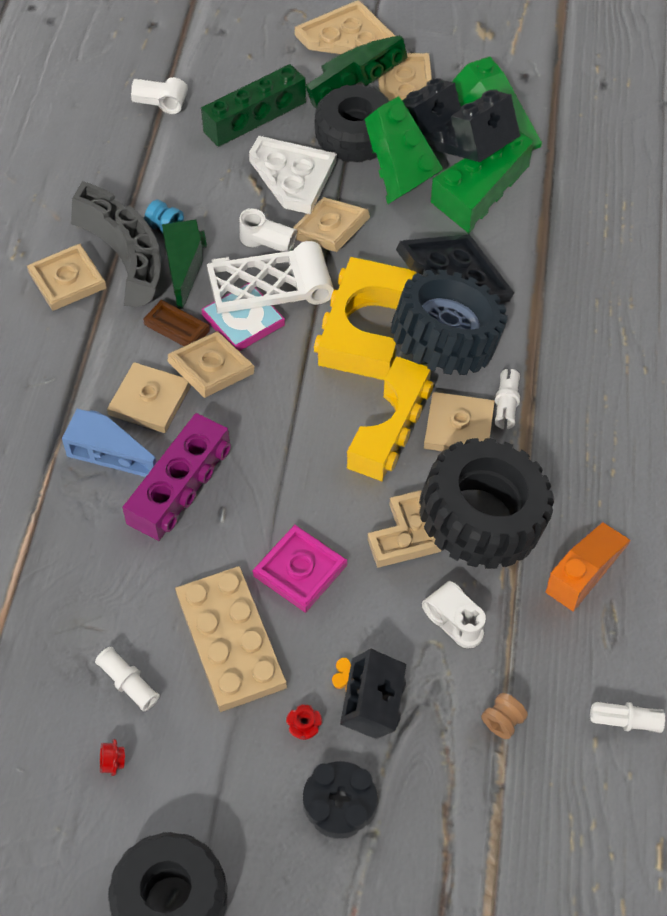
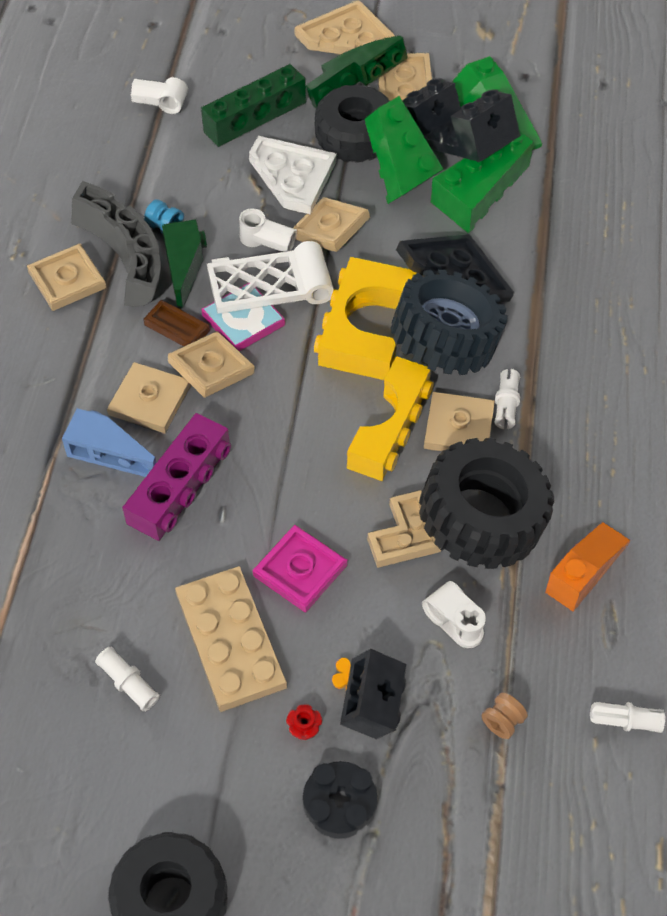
(111, 757): red plate -> none

